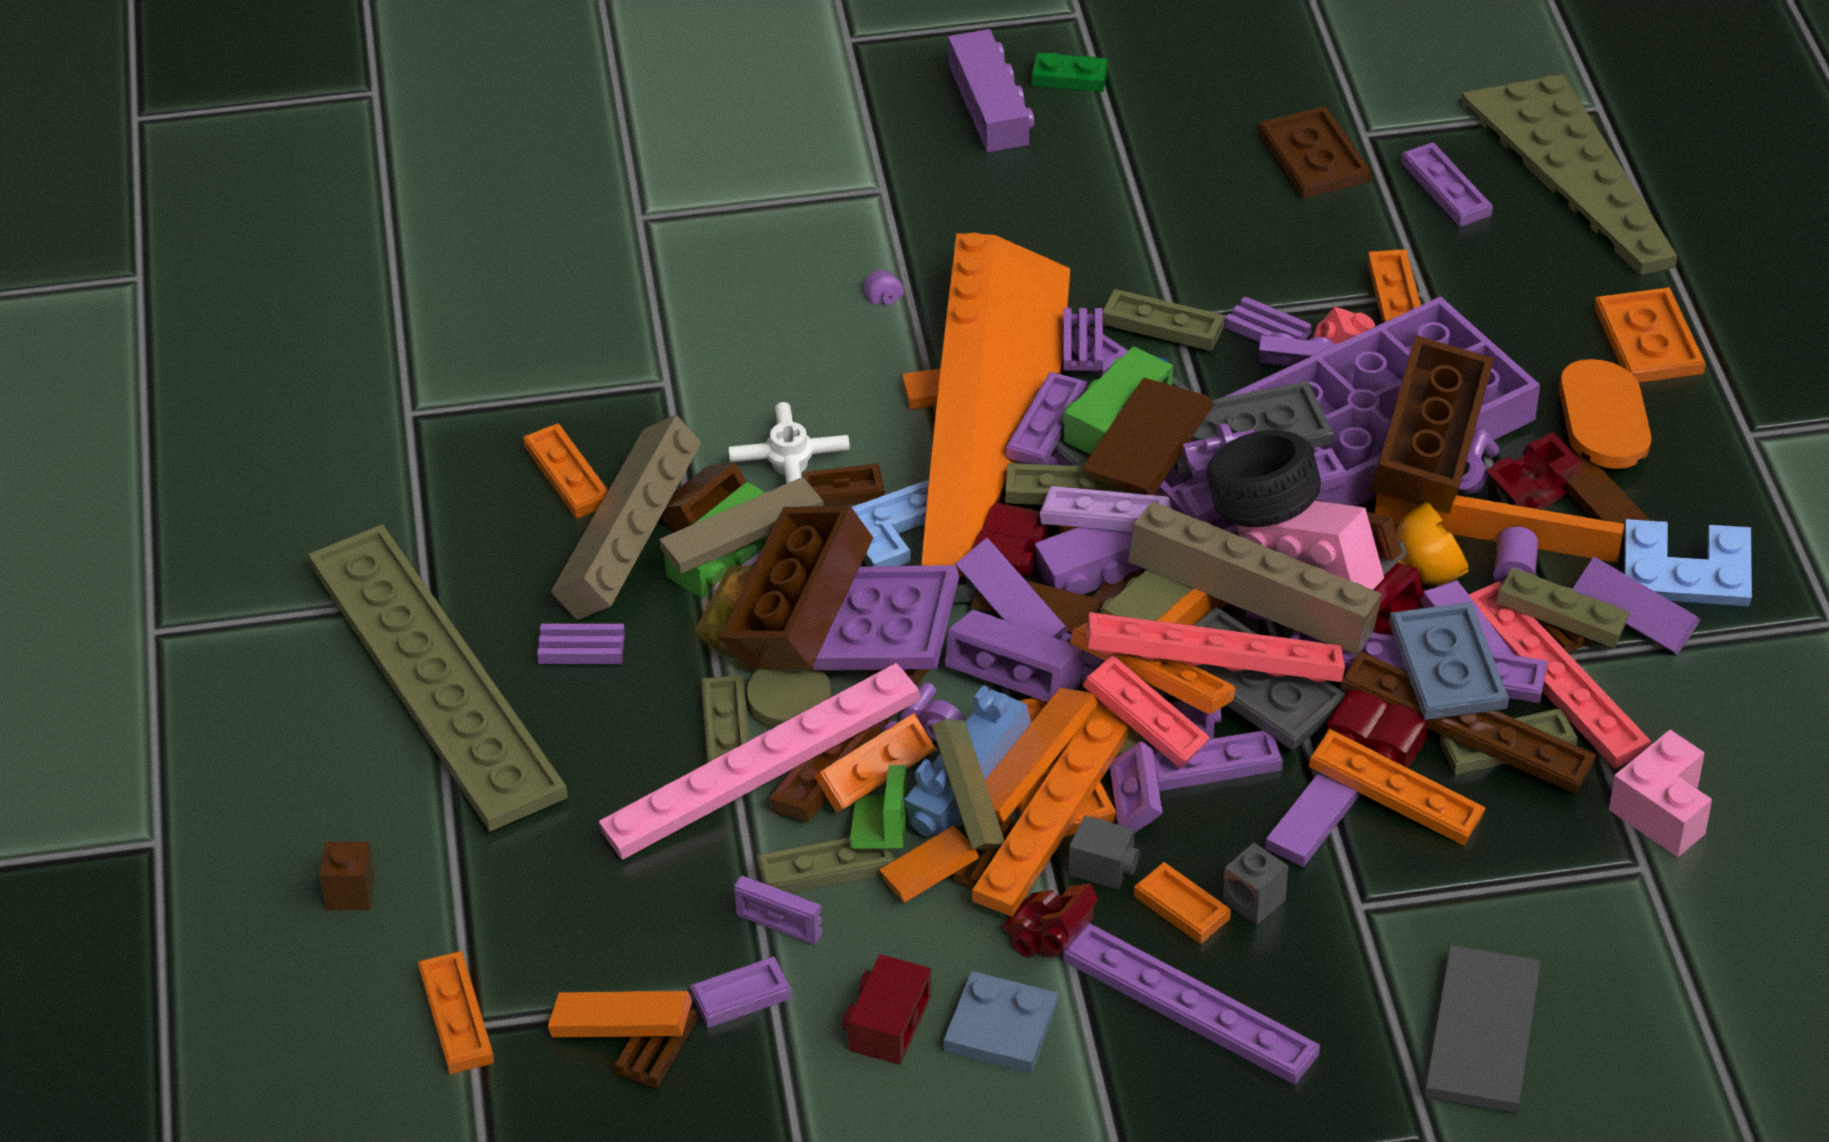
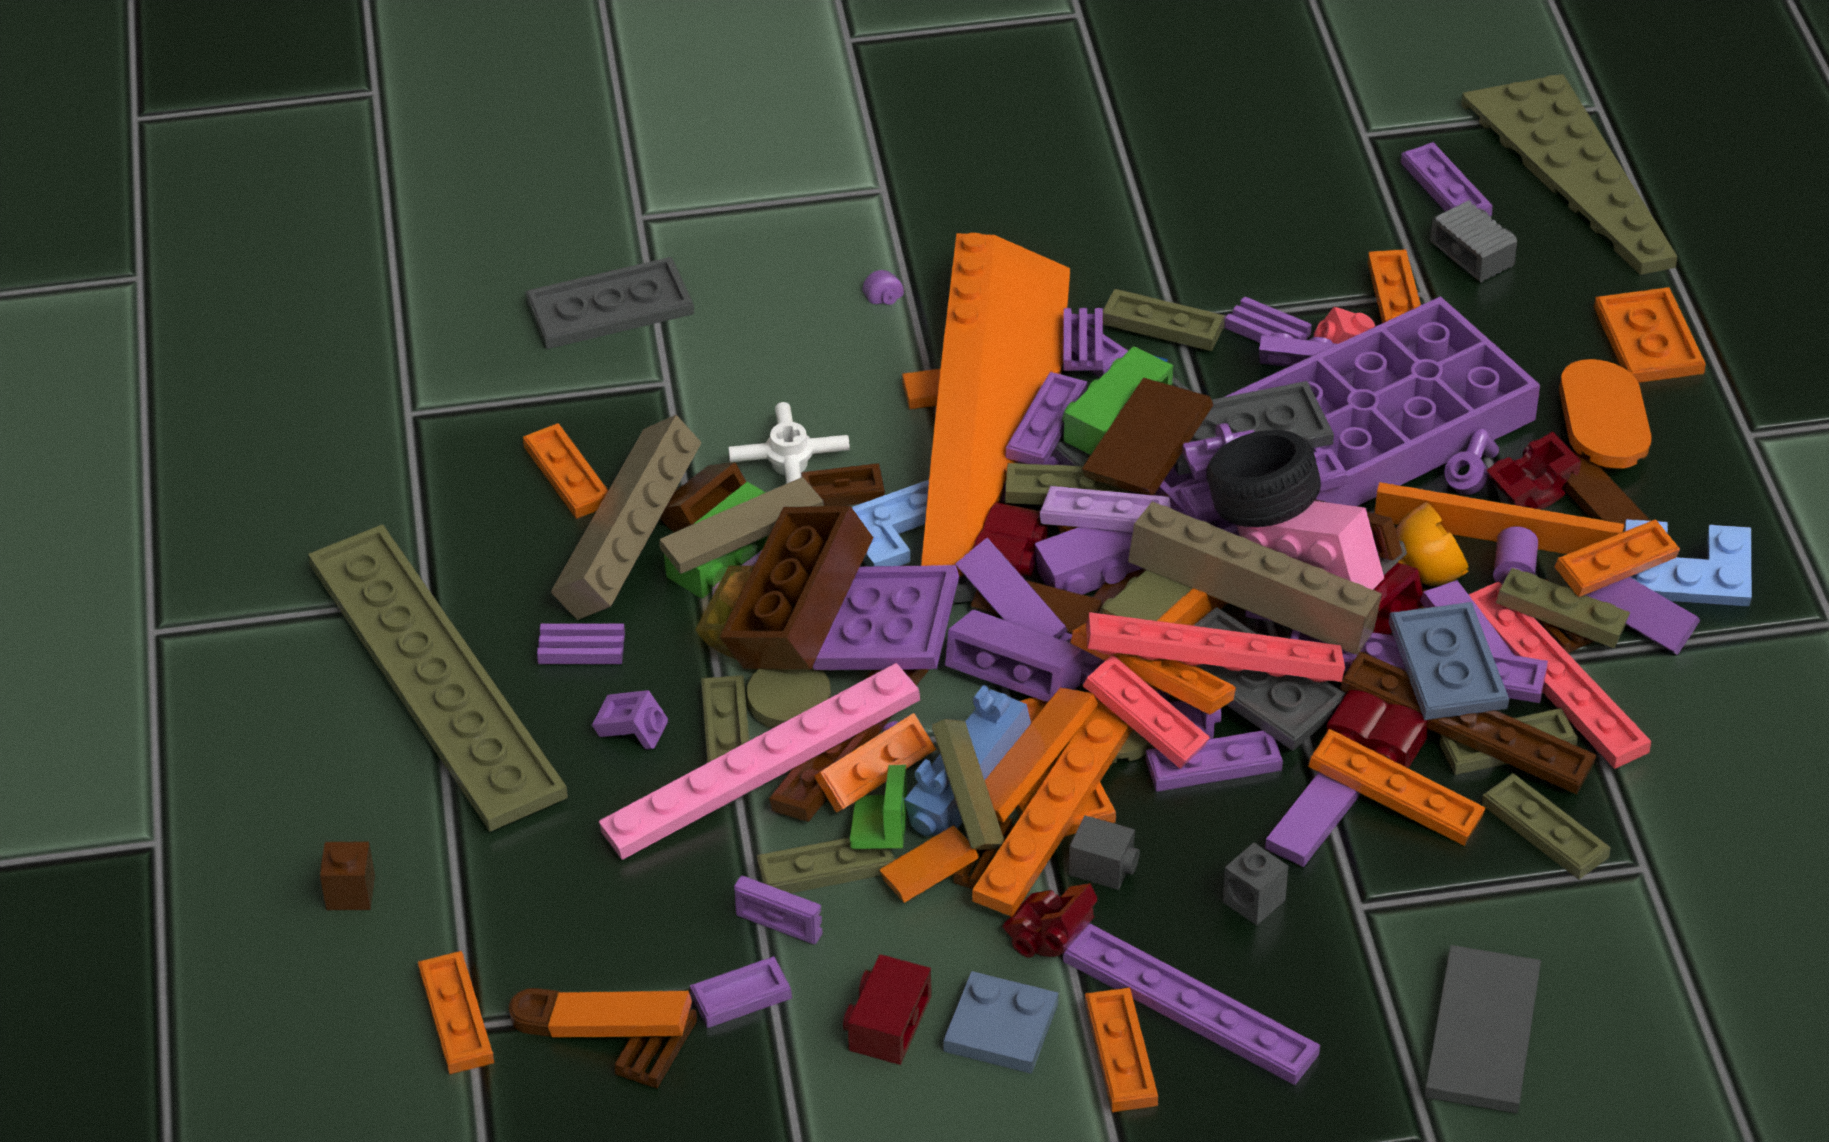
(532, 1010): none -> reddish brown tile
(609, 302): none -> dark grey tile
(631, 714): none -> medium lavender bracket
(934, 711): medium lavender plate -> none
(989, 90): medium lavender brick -> none
(1070, 72): green plate -> none
(1121, 1050): none -> orange tile
(1135, 787): medium lavender plate -> none
(1182, 902): orange tile -> none
(1314, 152): reddish brown tile -> none
(1432, 424): reddish brown brick -> none
(1474, 240): none -> dark grey brick
(1546, 826): none -> olive tile
(1617, 558): none -> orange tile
(1661, 794): bright pink brick -> none

